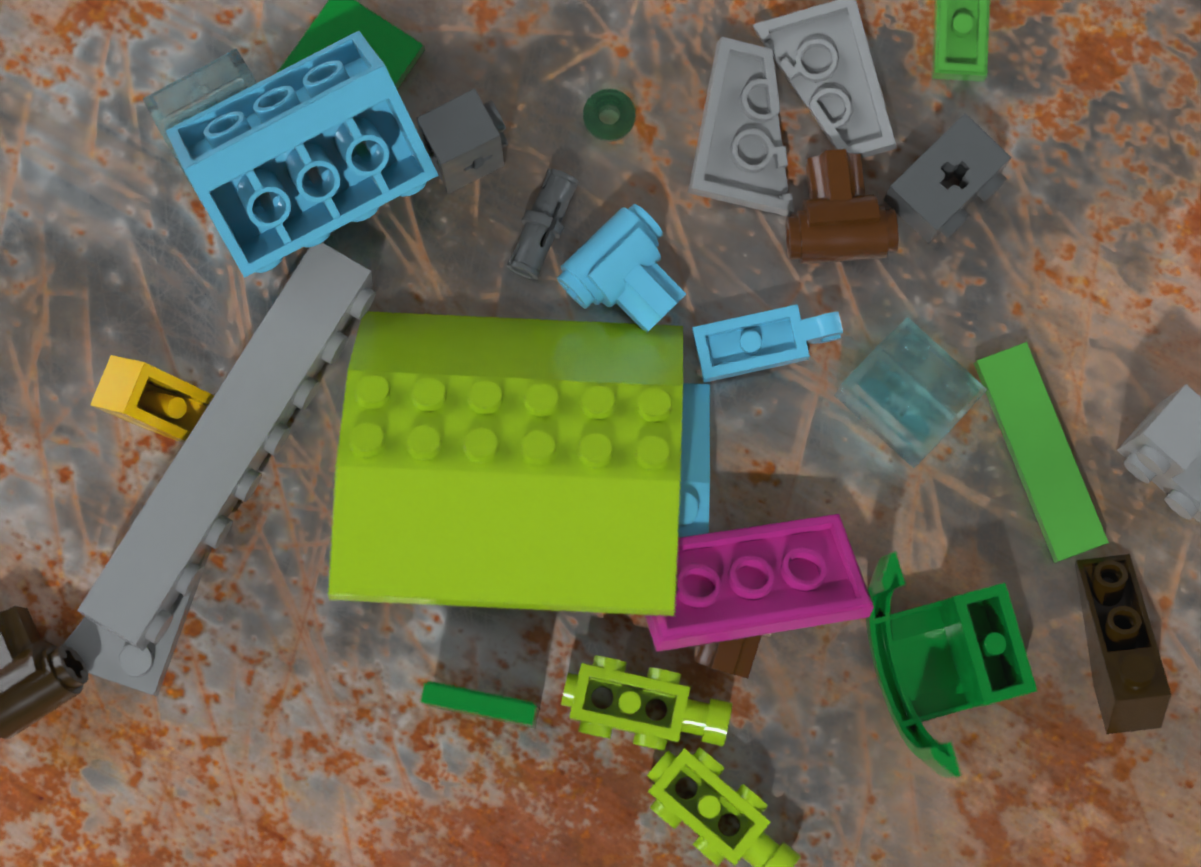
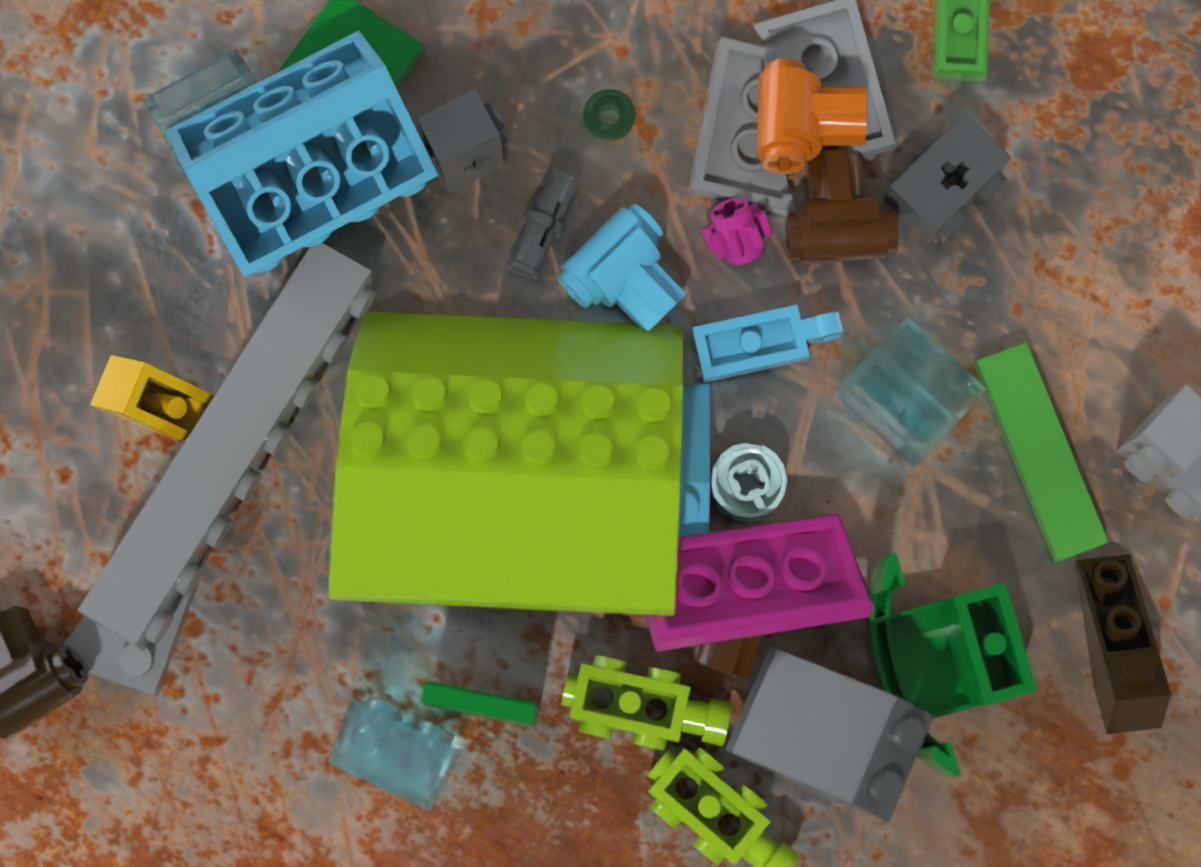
(394, 754): none -> clear light blue slope
(737, 231): none -> dark pink gear
(747, 482): none -> light aqua wheel
(803, 115): none -> orange piece
(829, 733): none -> slope

